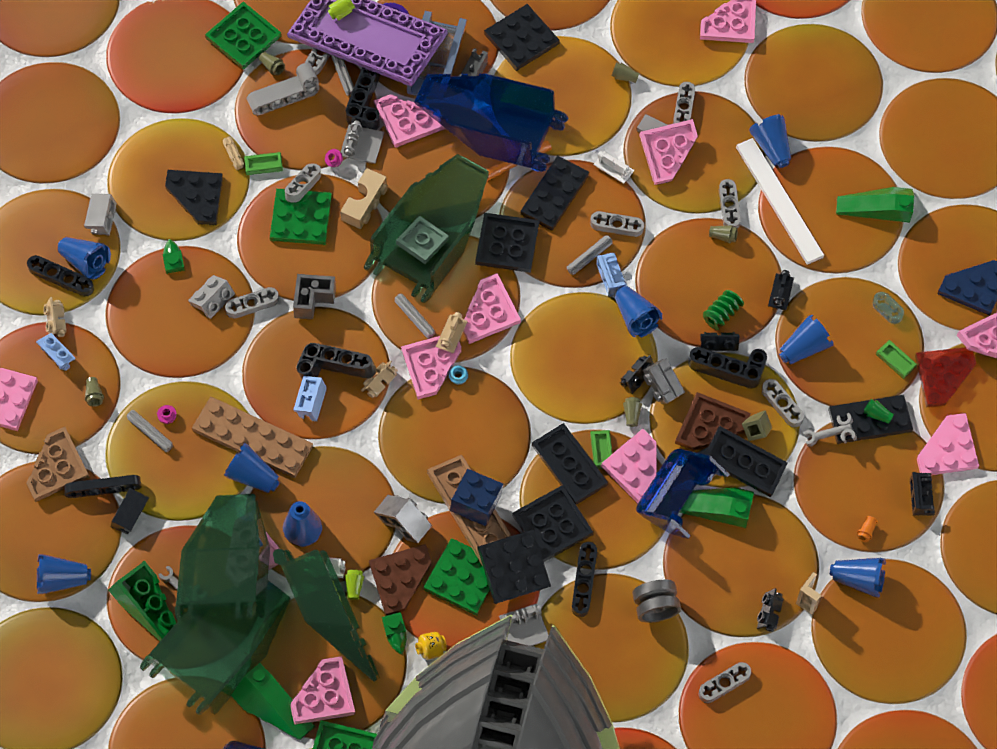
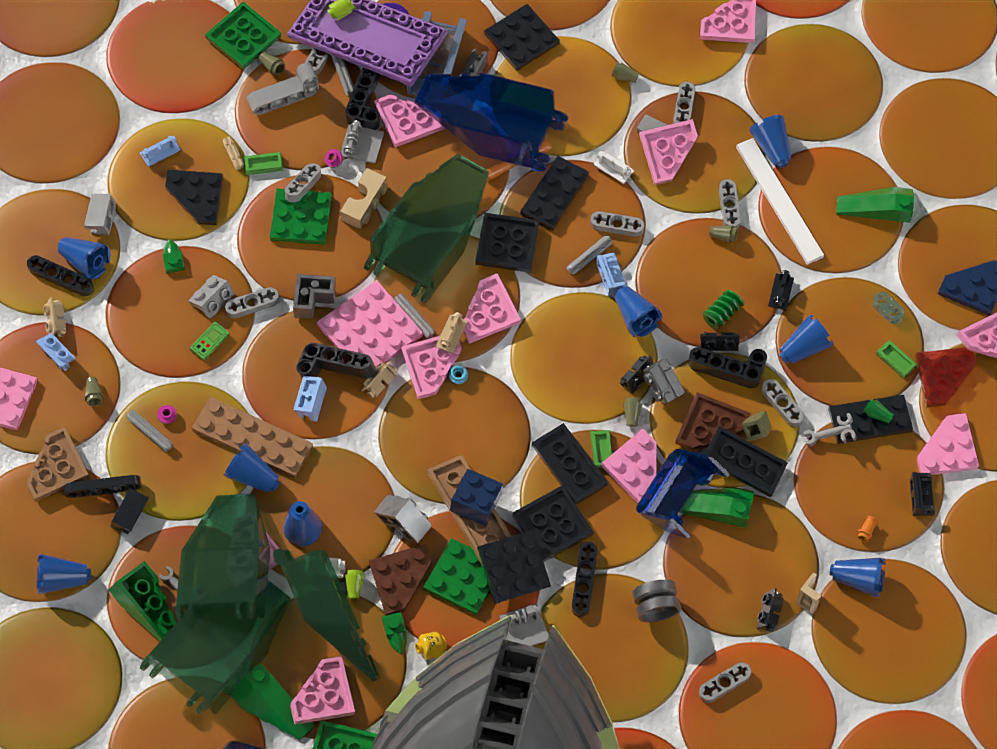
(160, 151): none -> light blue hinge
(209, 341): none -> bright green tile
(370, 325): none -> bright pink plate
(422, 239): sand green plate -> none

